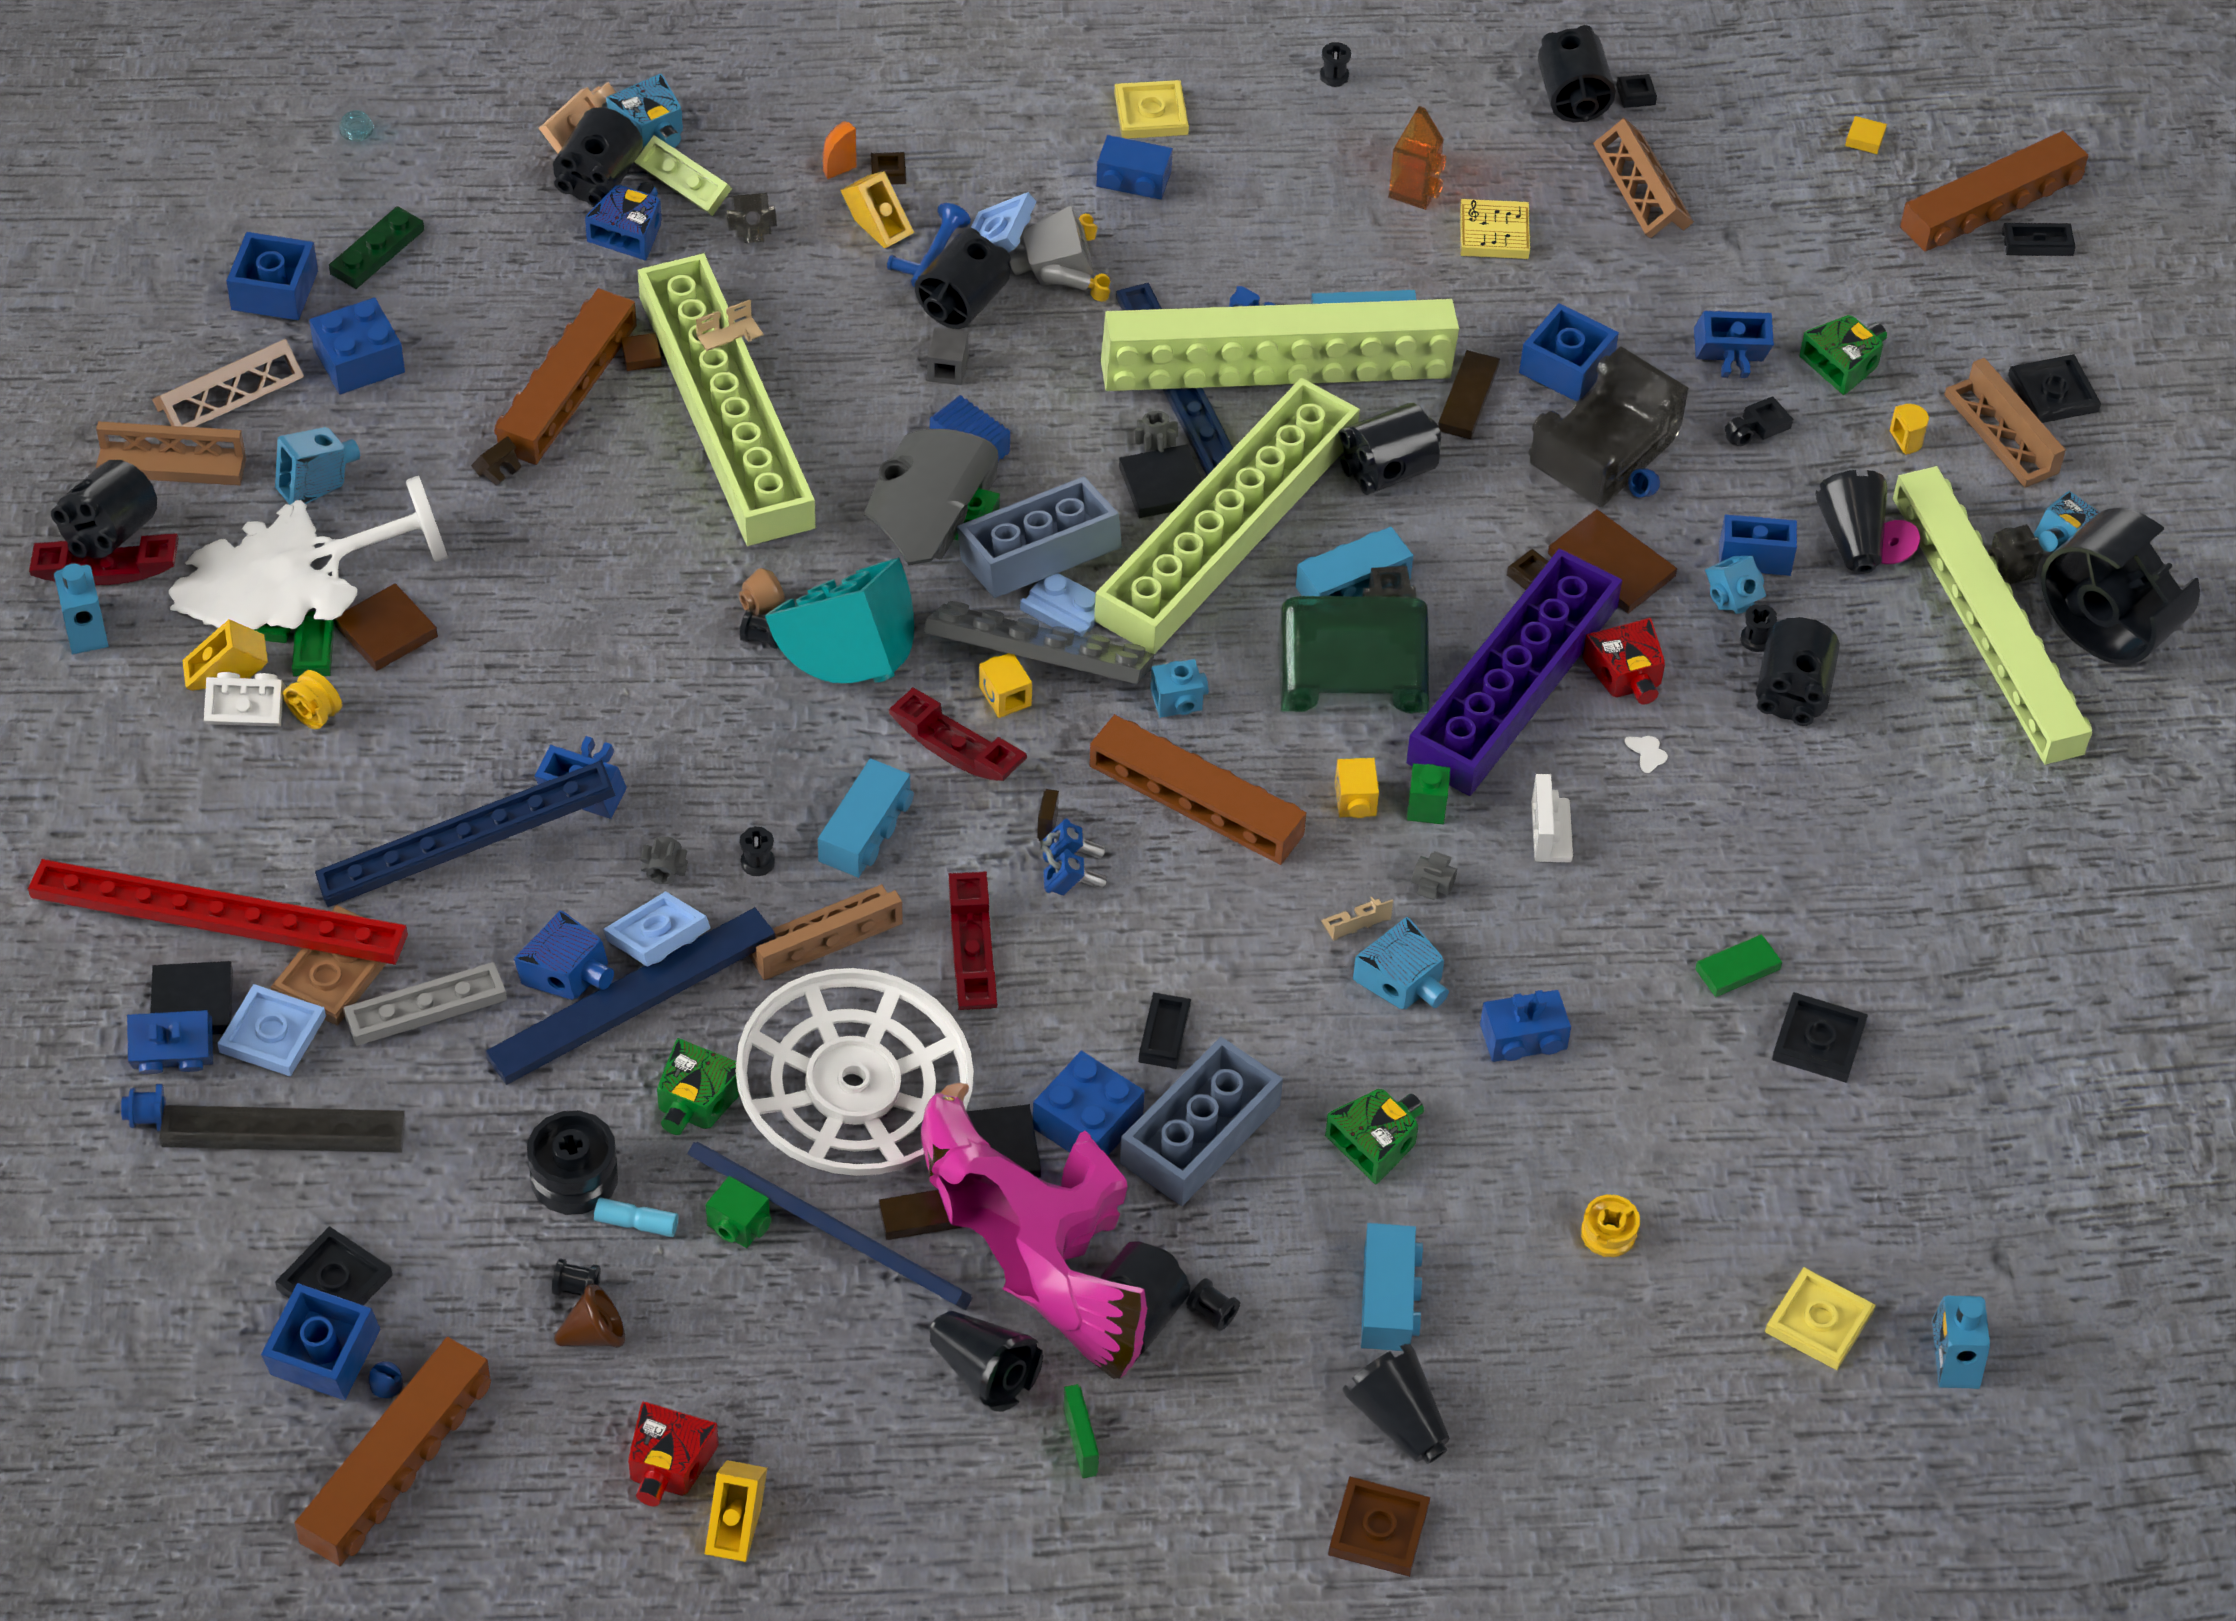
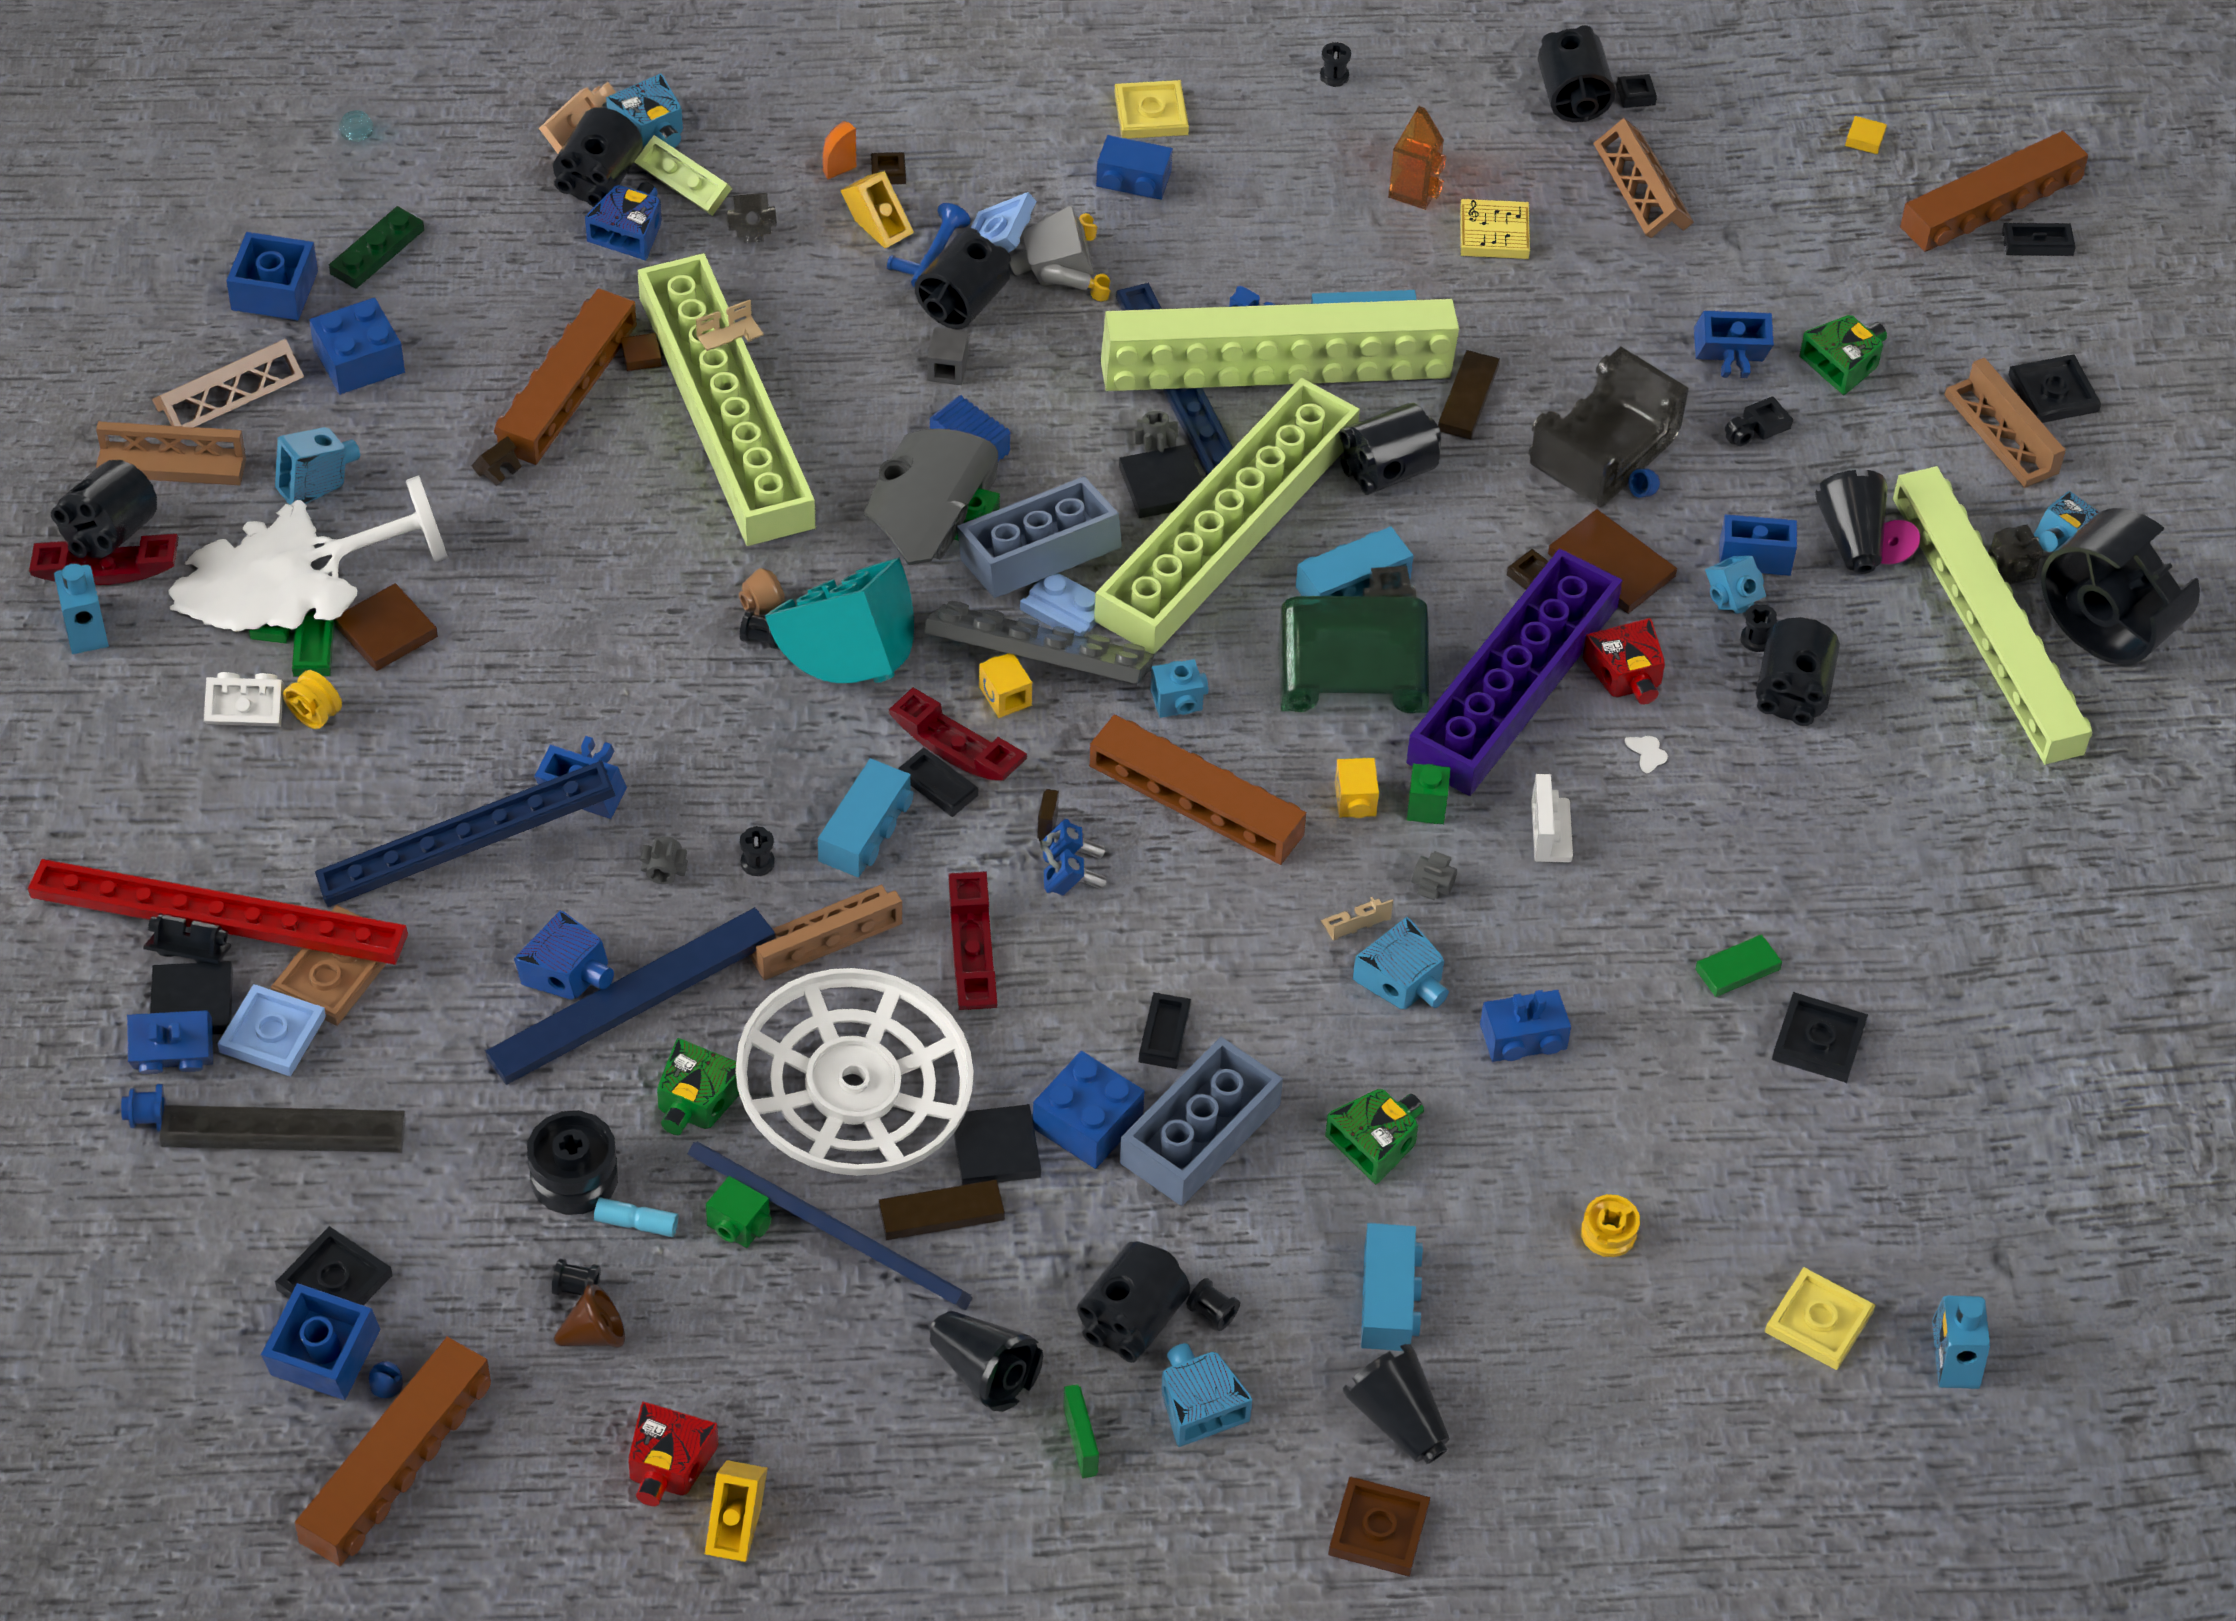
(203, 943): none -> black hinge
(228, 649): yellow slope -> none
(425, 1003): light grey plate -> none
(657, 929): light blue plate -> none
(939, 782): none -> black tile
(1038, 1227): dark pink animal -> none
(1202, 1395): none -> dark azure torso
(1567, 352): blue brick -> none
(1909, 427): yellow brick -> none

